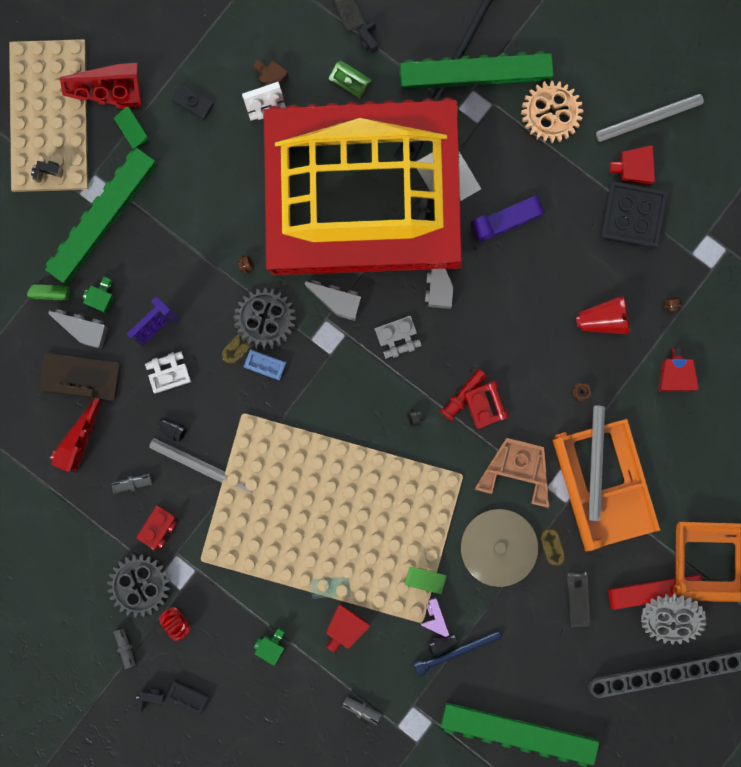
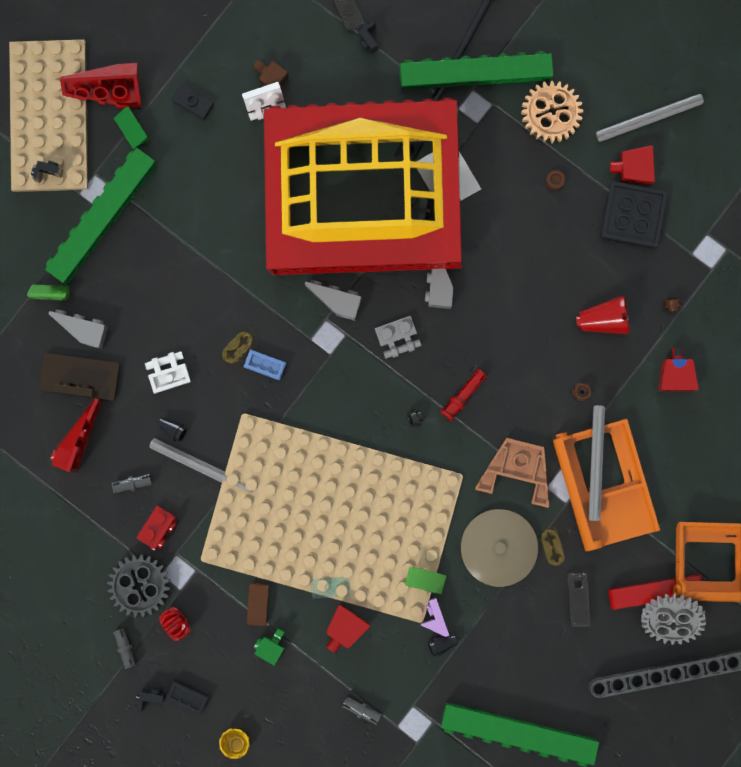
(99, 298): green brick -> none
(152, 322): dark purple fence -> none
(234, 743): none -> yellow hair
(246, 264): reddish brown plate -> none
(257, 604): none -> reddish brown slope
(281, 323): dark grey gear -> none
(349, 79): bright green slope -> none
(423, 666): dark blue piece -> none
(480, 407): red plate -> none
(507, 219): dark purple beam -> none
(555, 179): none -> reddish brown tile

